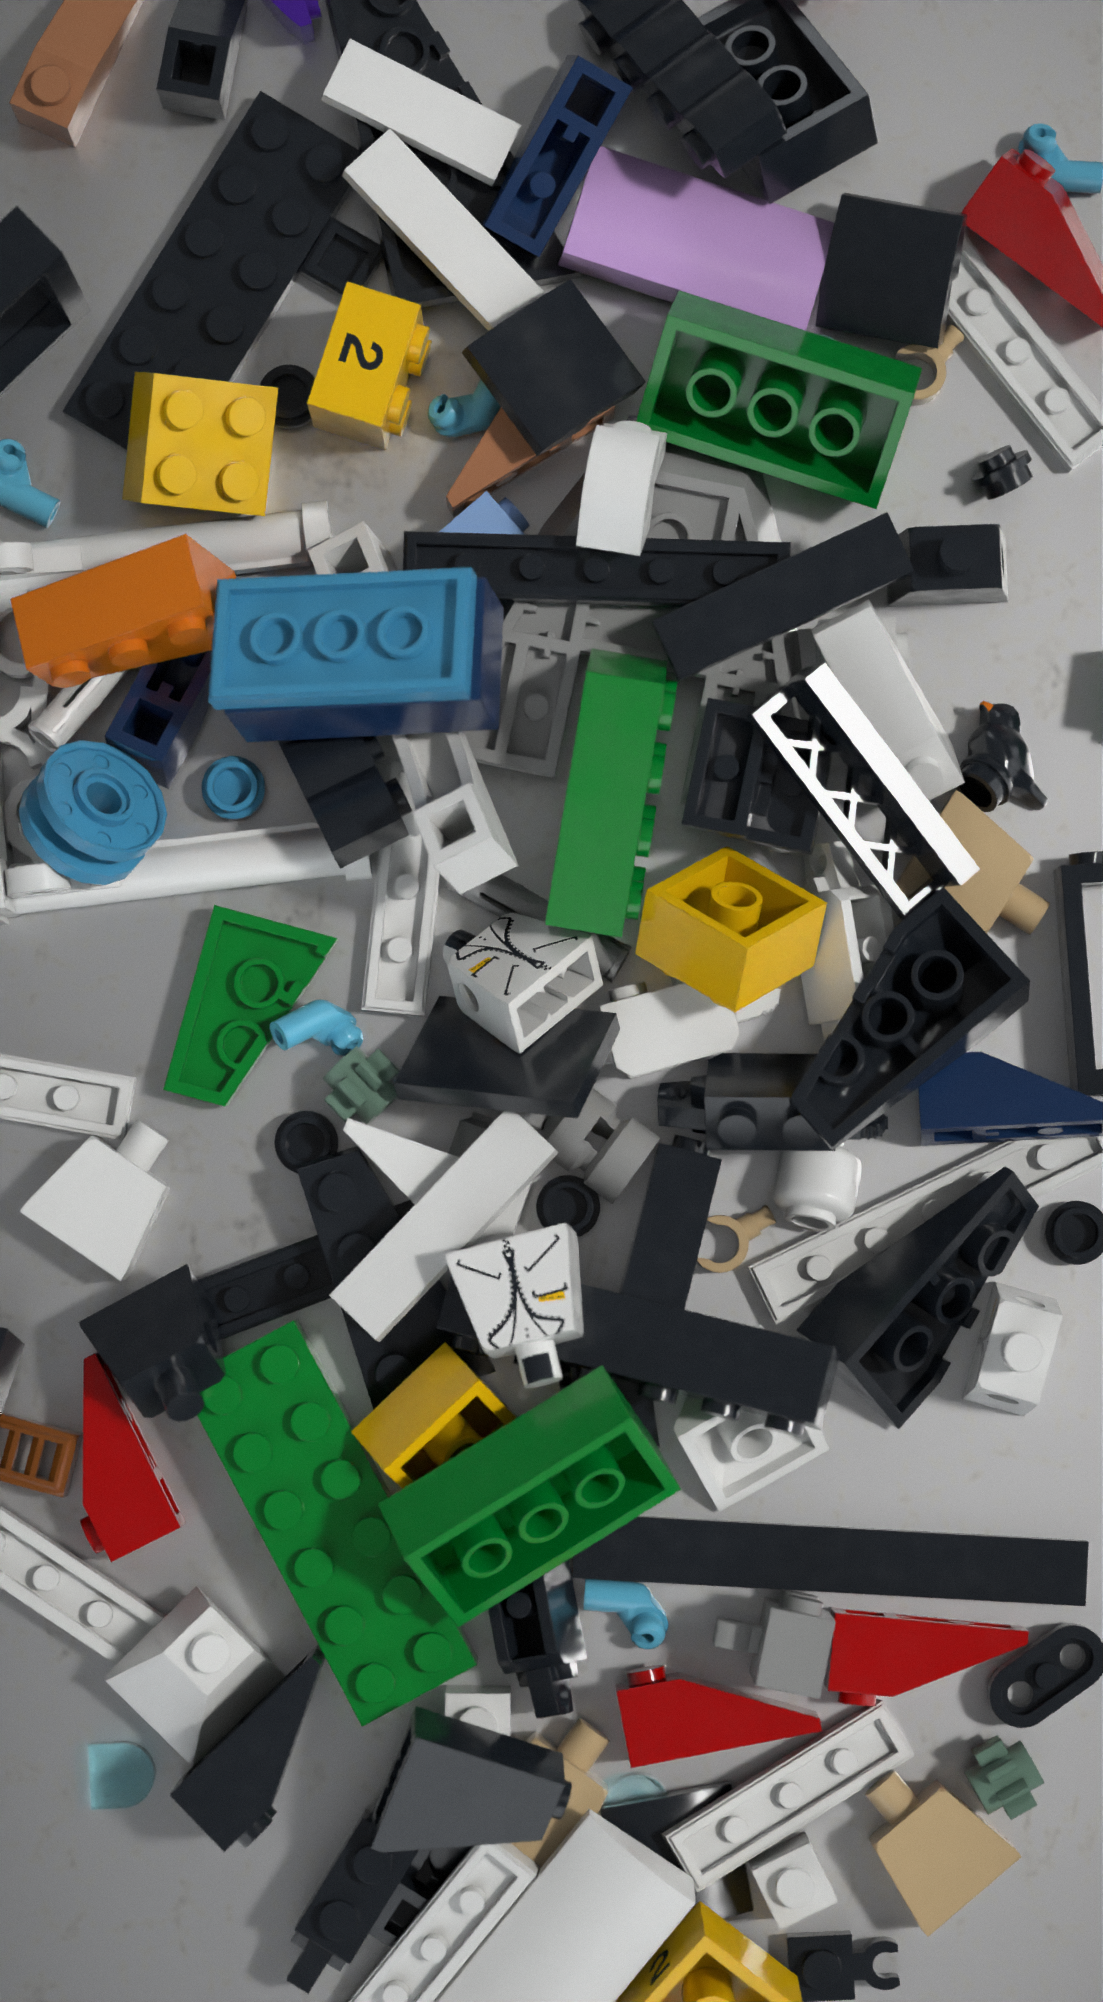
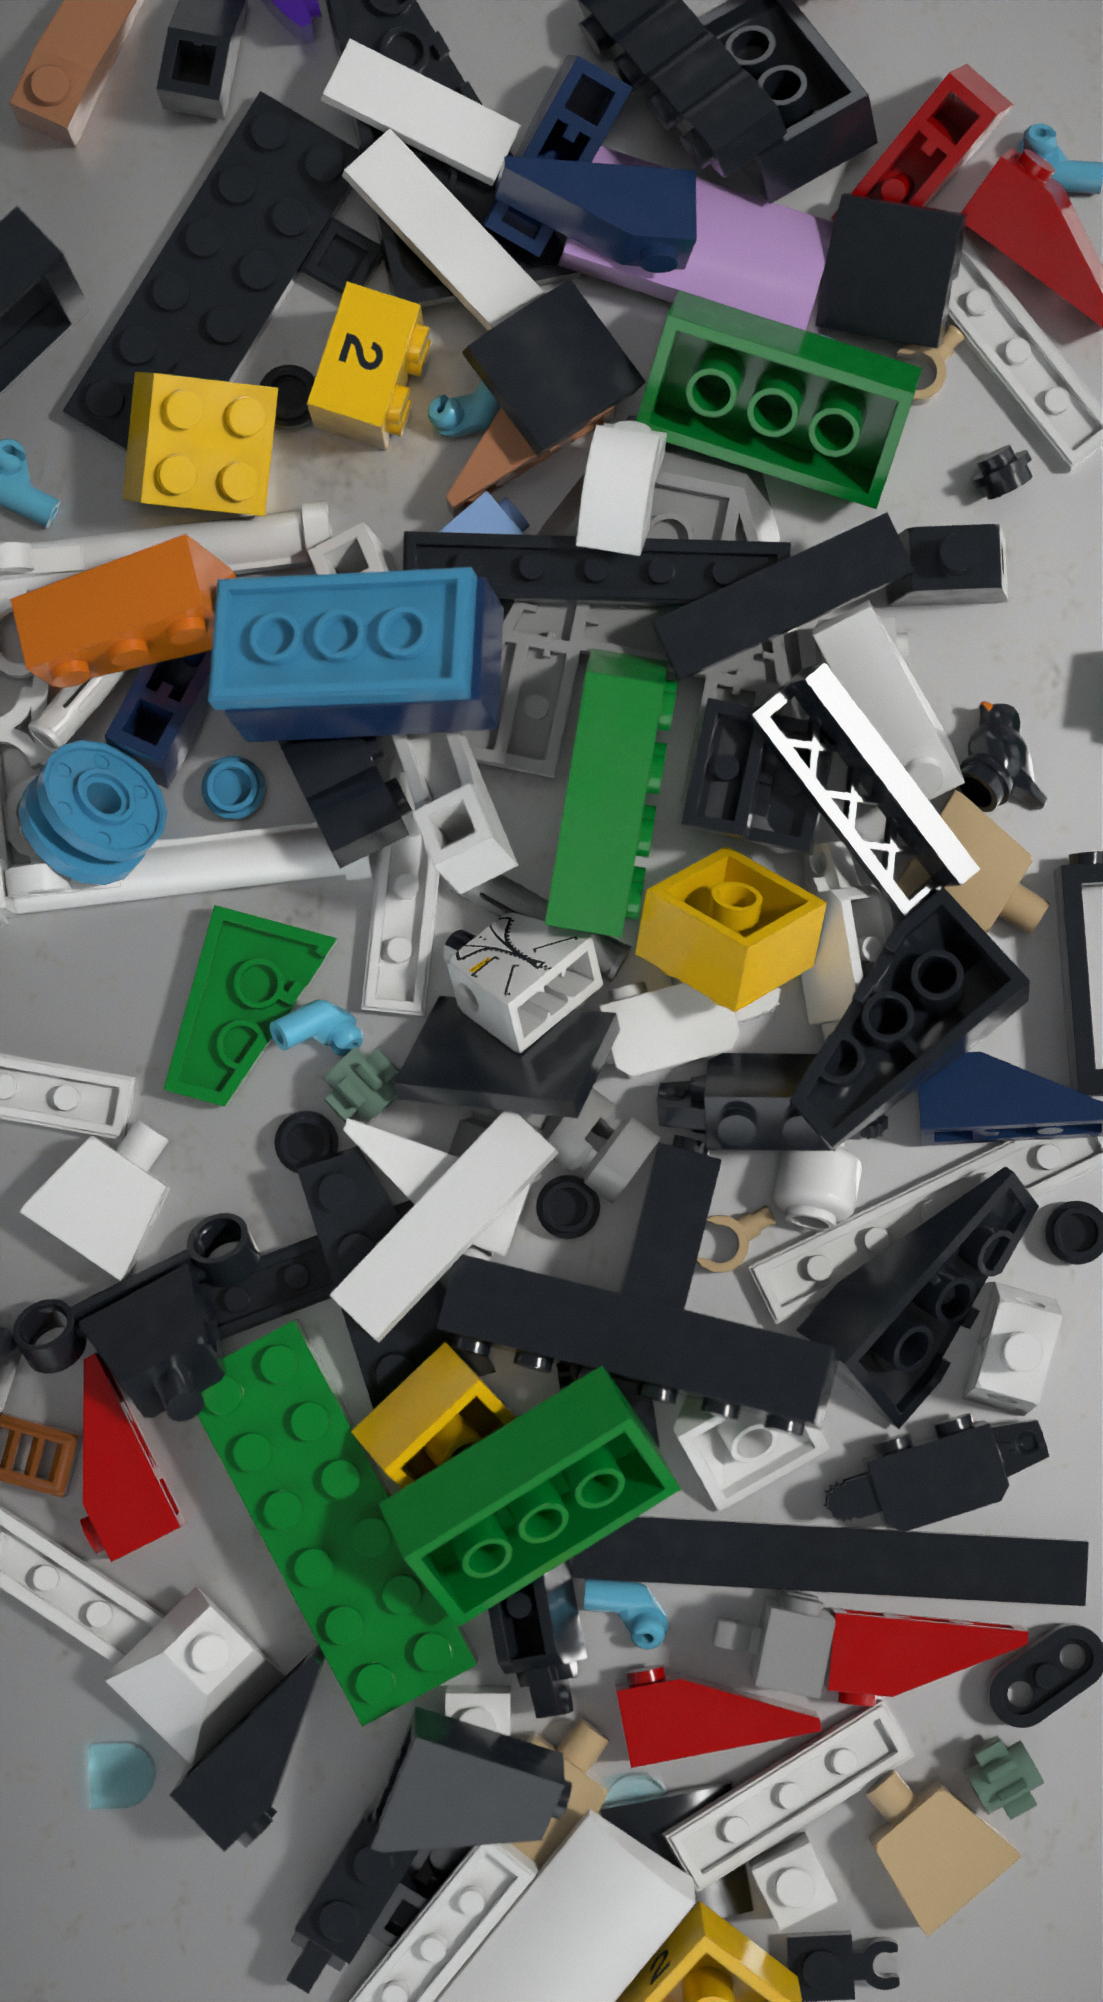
(201, 1242): none -> black piece
(523, 1297): white torso -> none
(615, 209): none -> dark blue slope
(937, 140): none -> red slope
(938, 1475): none -> black hinge

